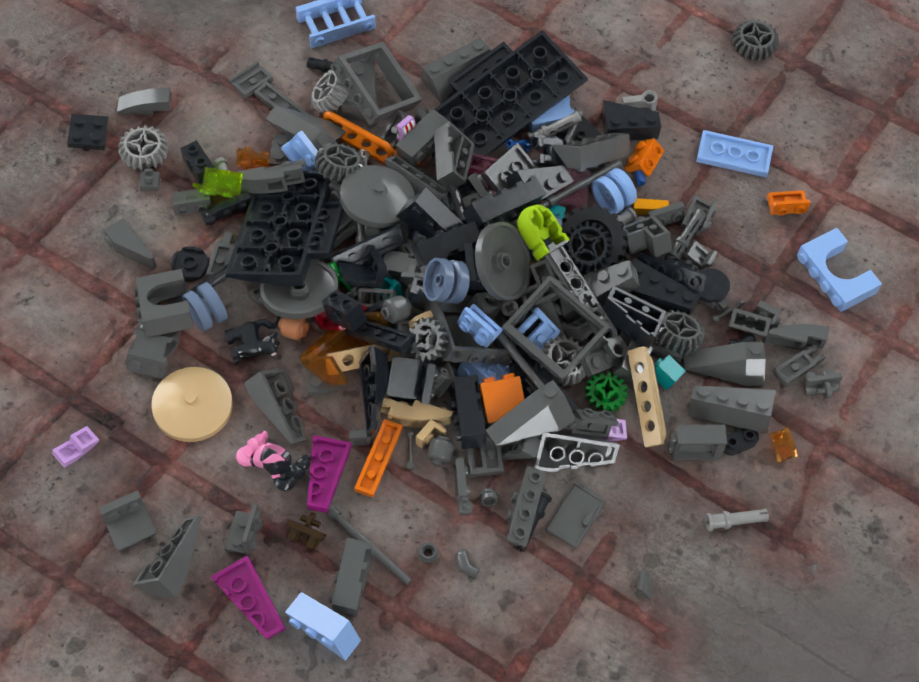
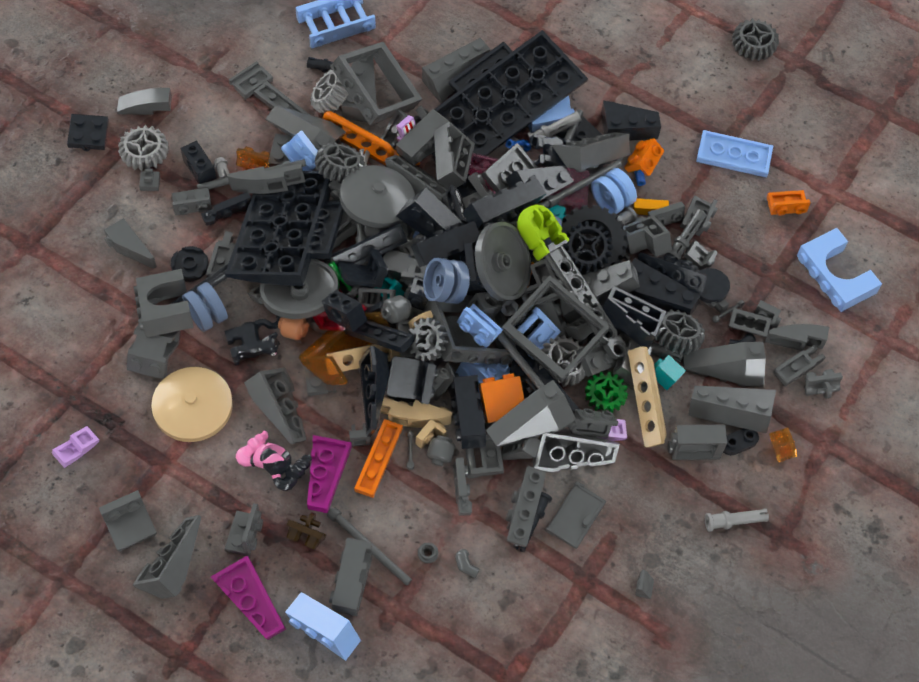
(220, 182): clear neon green bracket -> none
(489, 497): dark grey plate -> none
(647, 100): light grey piece -> none

